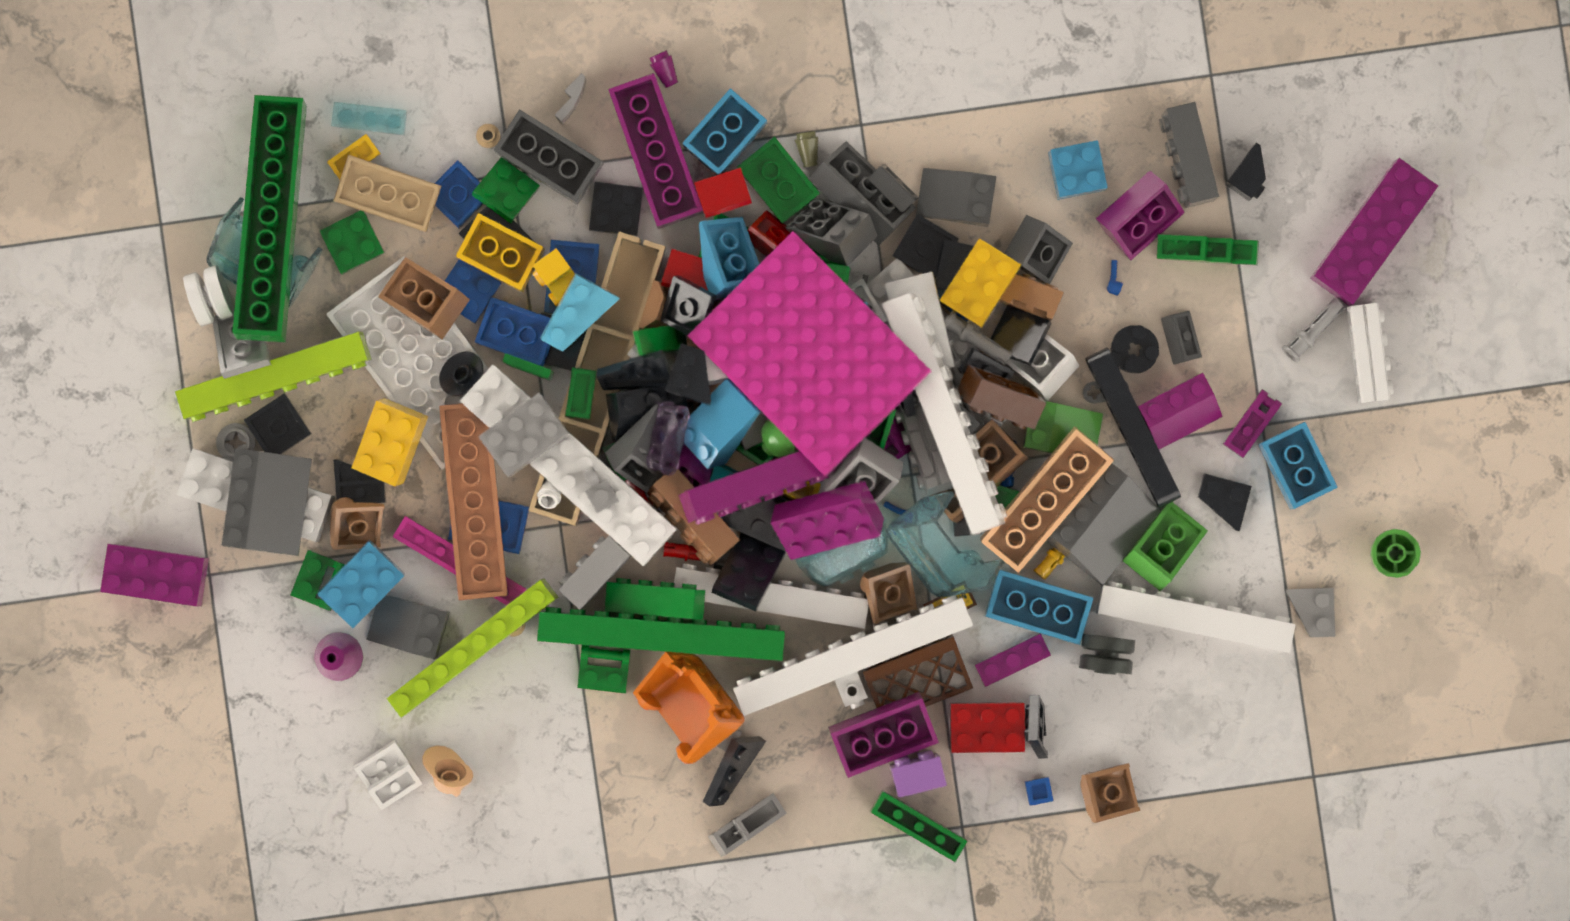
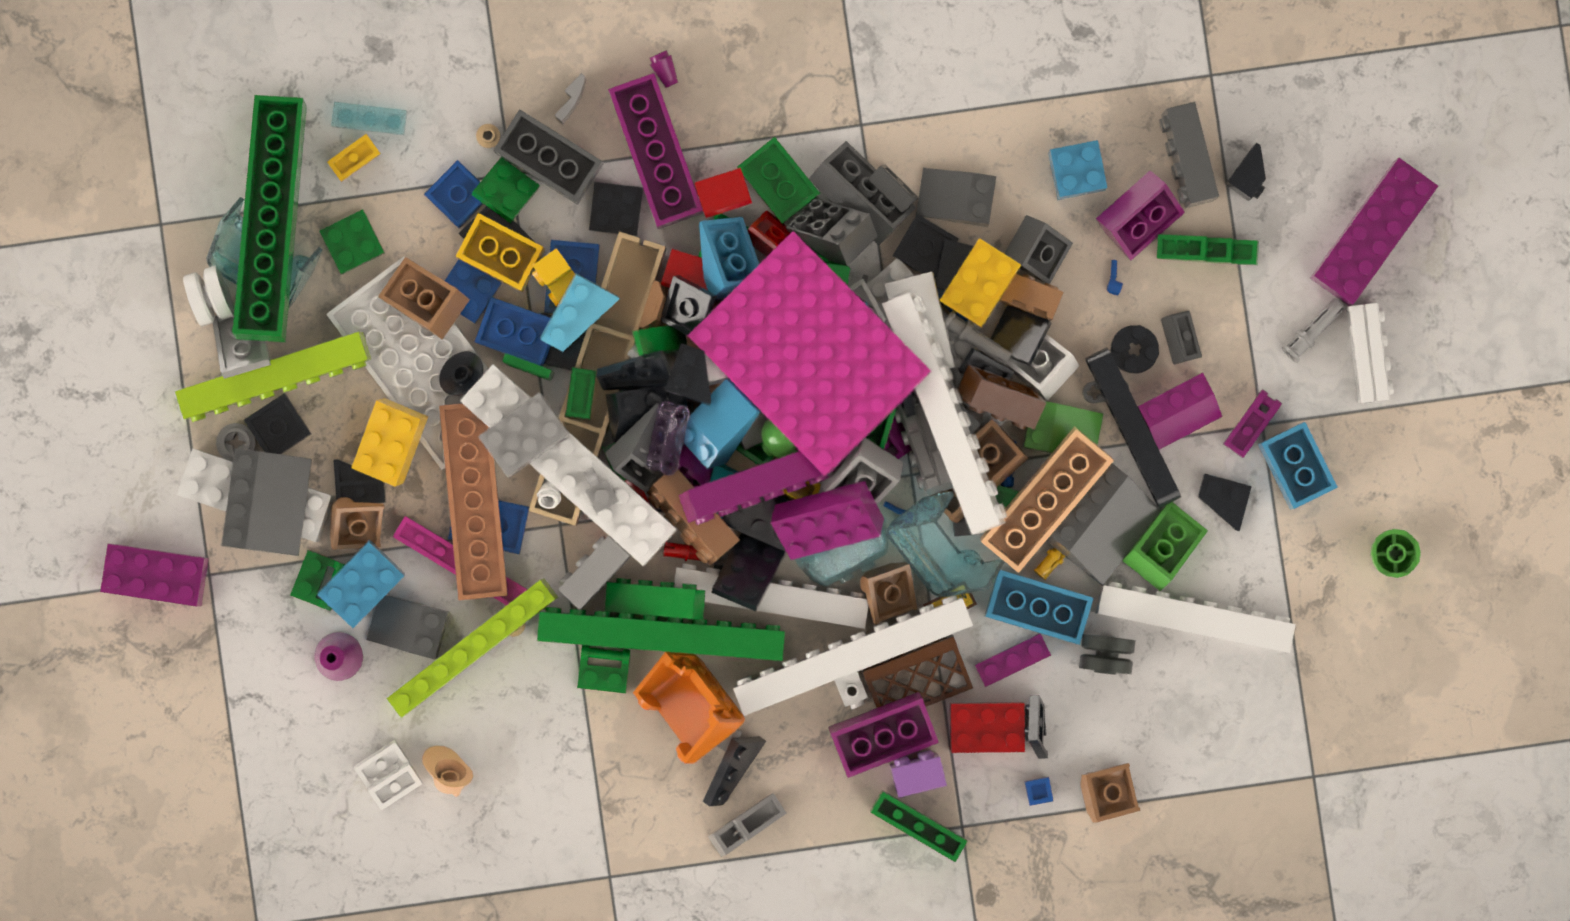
(387, 193): tan tile -> none
(724, 132): dark azure brick -> none
(808, 148): olive cone -> none
(1315, 610): light grey wing -> none

